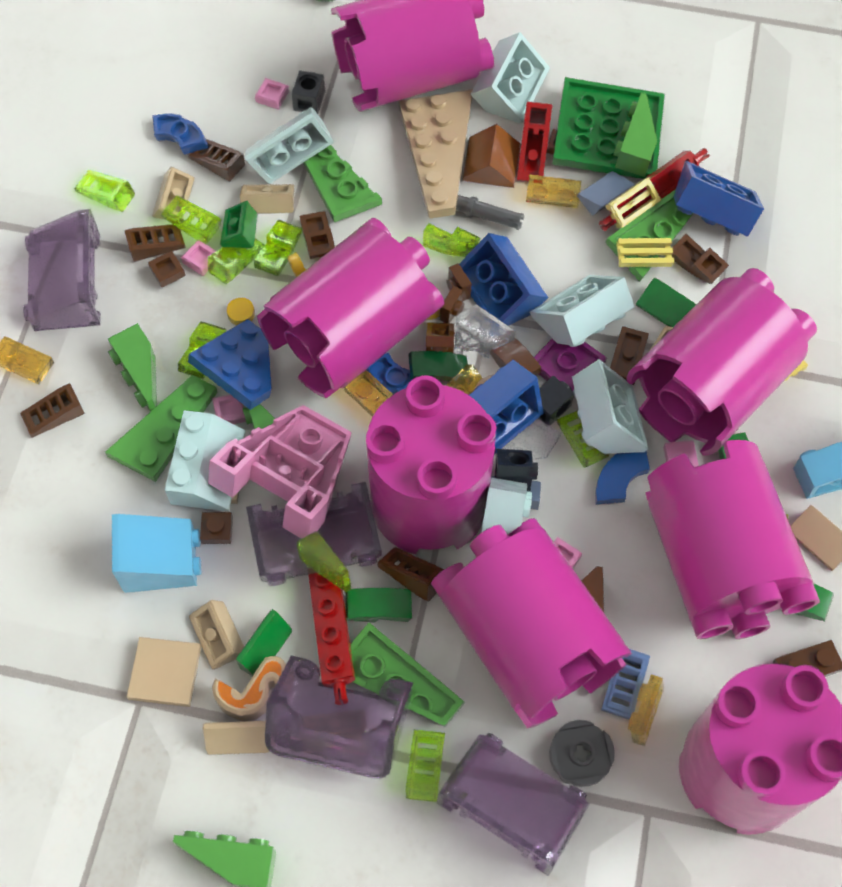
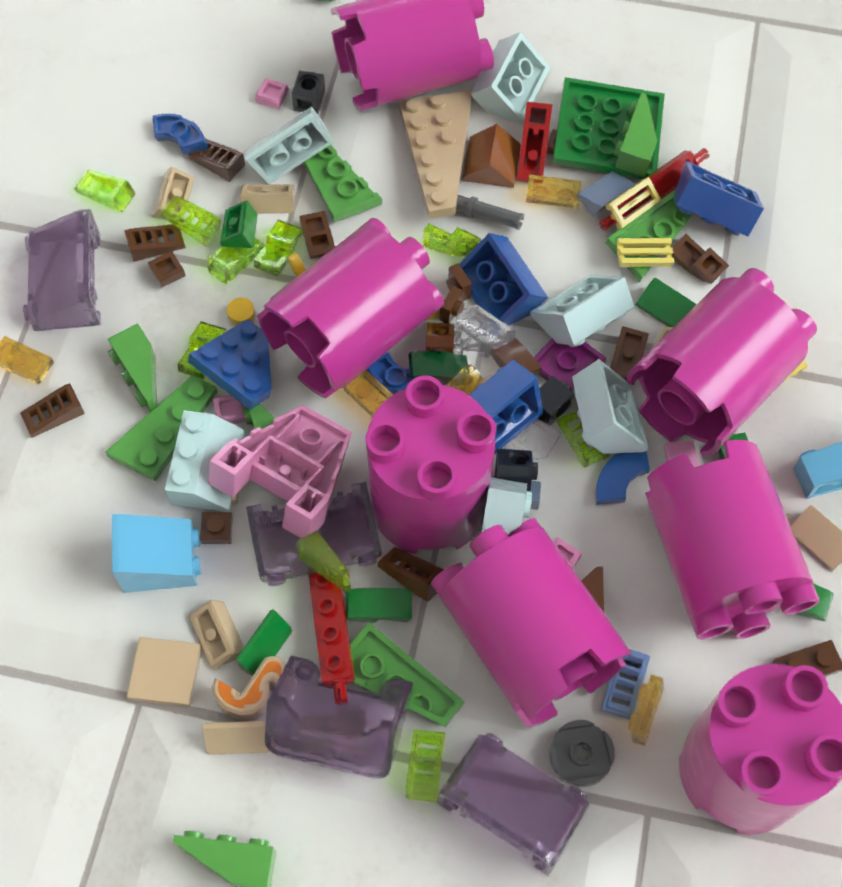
(197, 257): bright pink tile -> none

